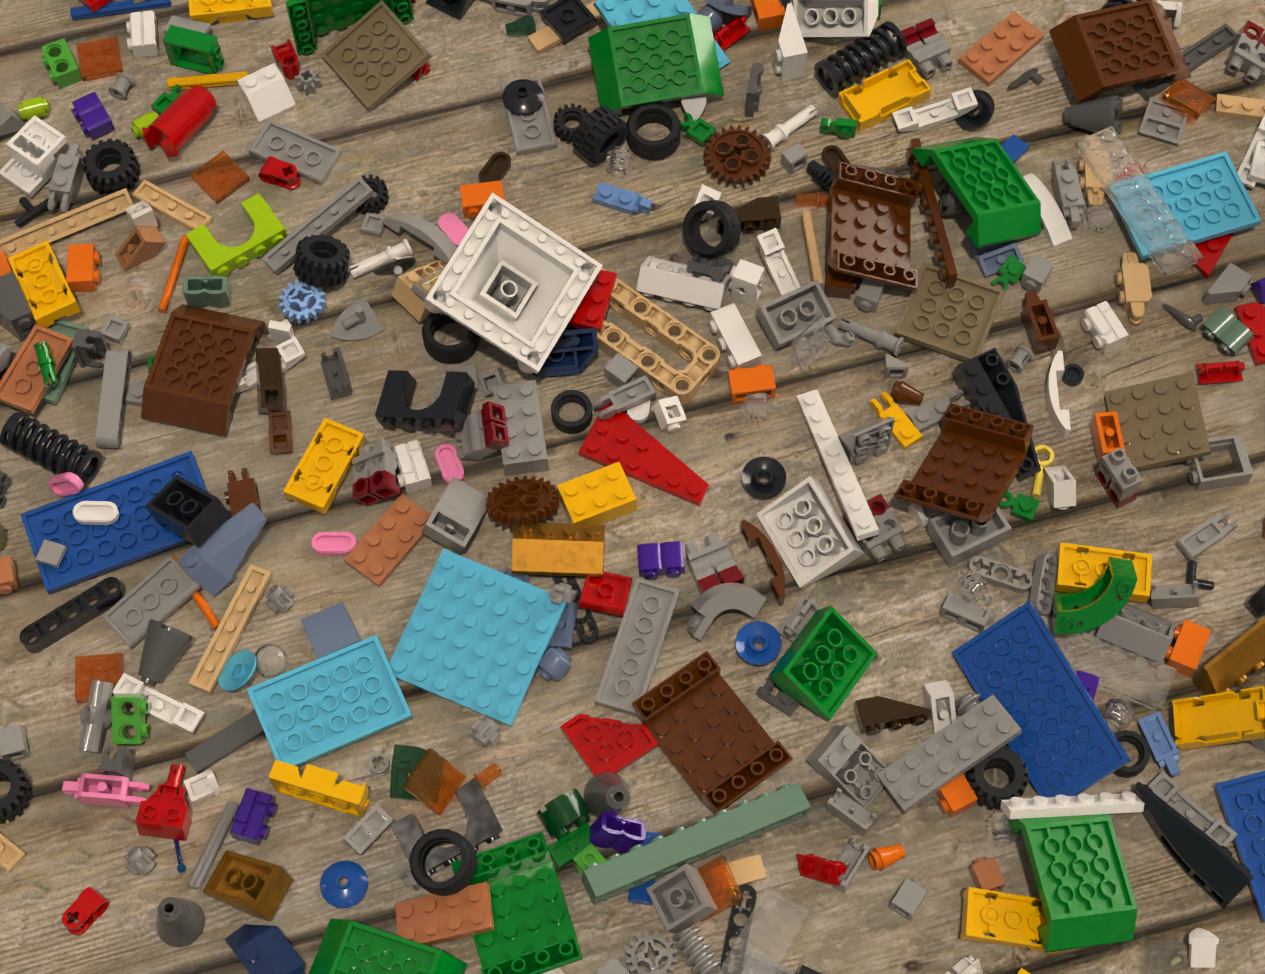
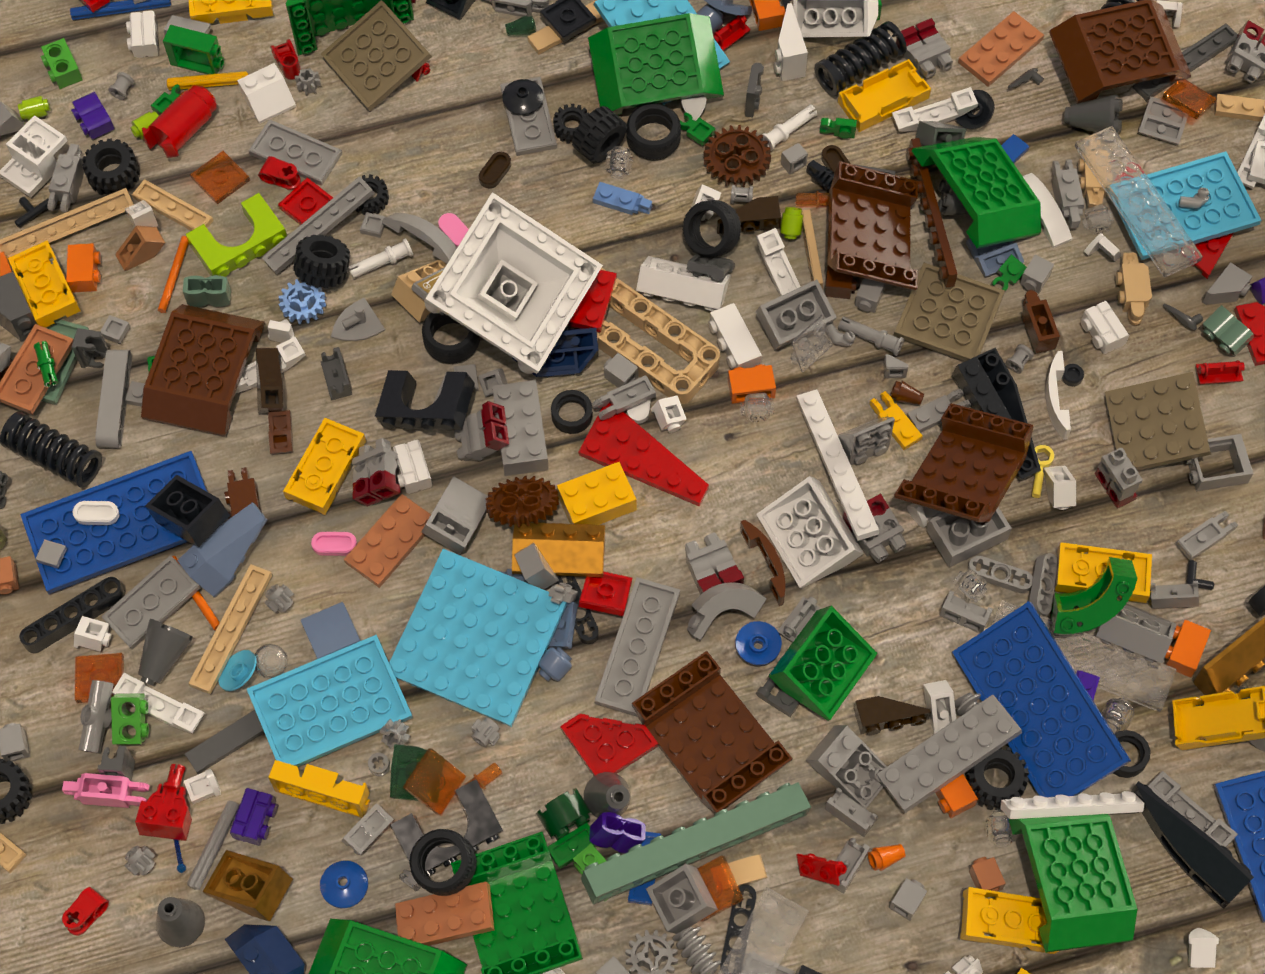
(65, 484): bright pink tile -> none
(92, 634): none -> white brick
(99, 58): clear orange plate -> none
(304, 201): none -> red tile
(394, 733): none -> light grey gear
(395, 265): light grey shield -> none
(449, 463): bright pink tile -> none
(476, 195): orange brick -> none
(535, 567): none -> light grey slope
(661, 559): dark purple brick -> none
(741, 194): none -> light grey bush
(746, 282): white brick -> none
(763, 468): black dish -> none
(791, 222): none -> lime brick
(935, 132): none -> dark grey slope
(1022, 506): green plate -> none
(1105, 245): none -> white tile
(1106, 433): orange brick -> none
(1160, 742): medium blue hinge -> none
(1195, 201): none -> light grey arm

